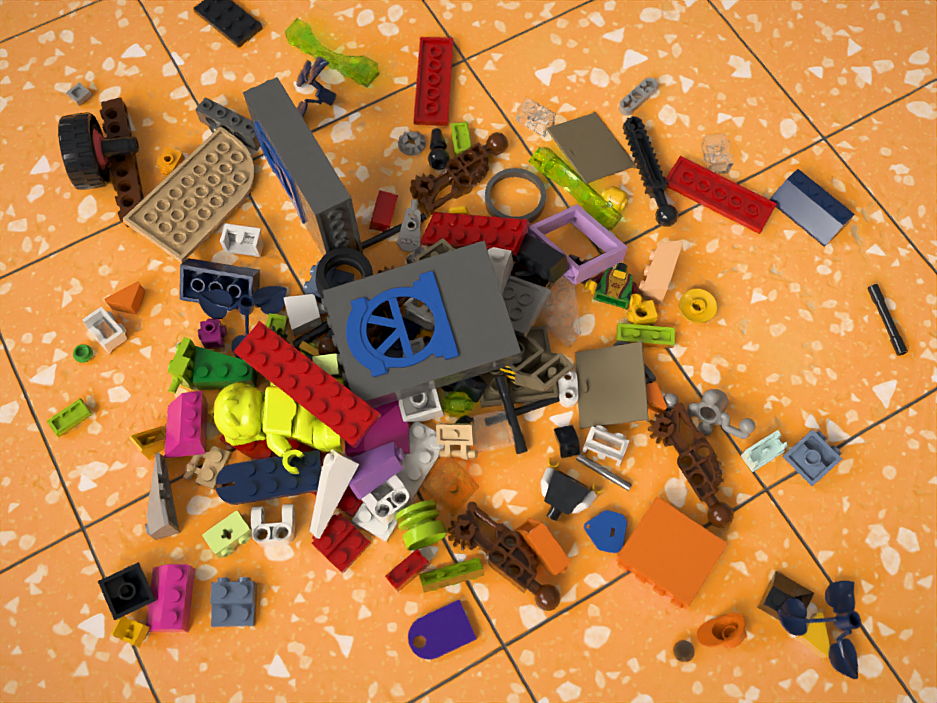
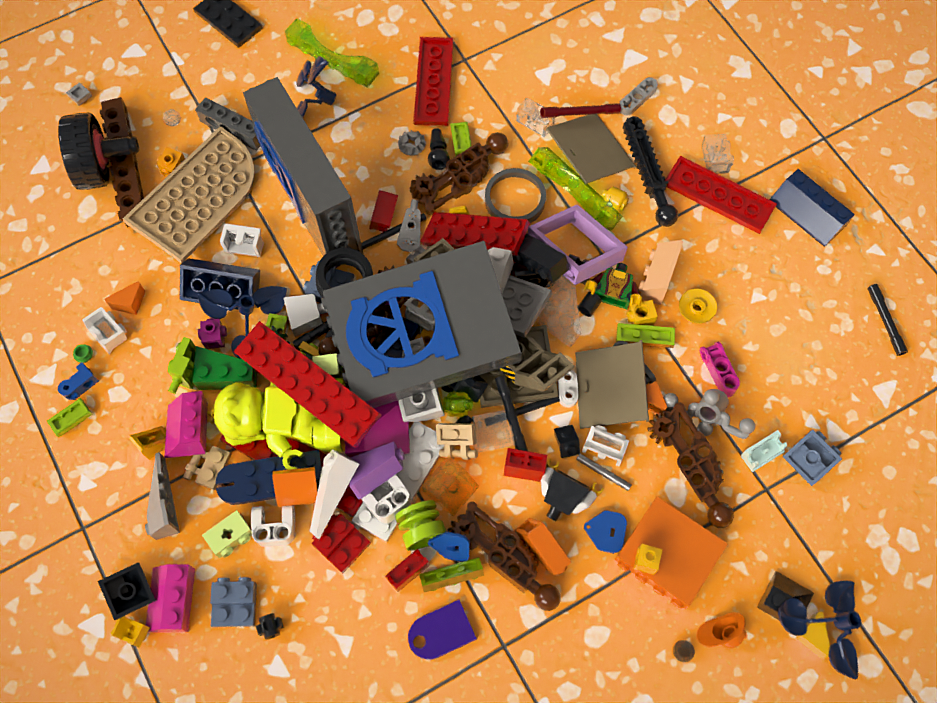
(77, 383): none -> blue leg
(172, 117): none -> clear plate
(269, 626): none -> black gear
(295, 486): none -> orange slope
(446, 543): none -> blue piece
(525, 465): none -> red hinge
(551, 112): none -> dark red piece
(589, 304): none -> black beam
(647, 559): none -> yellow brick
(714, 357): none -> dark pink piece

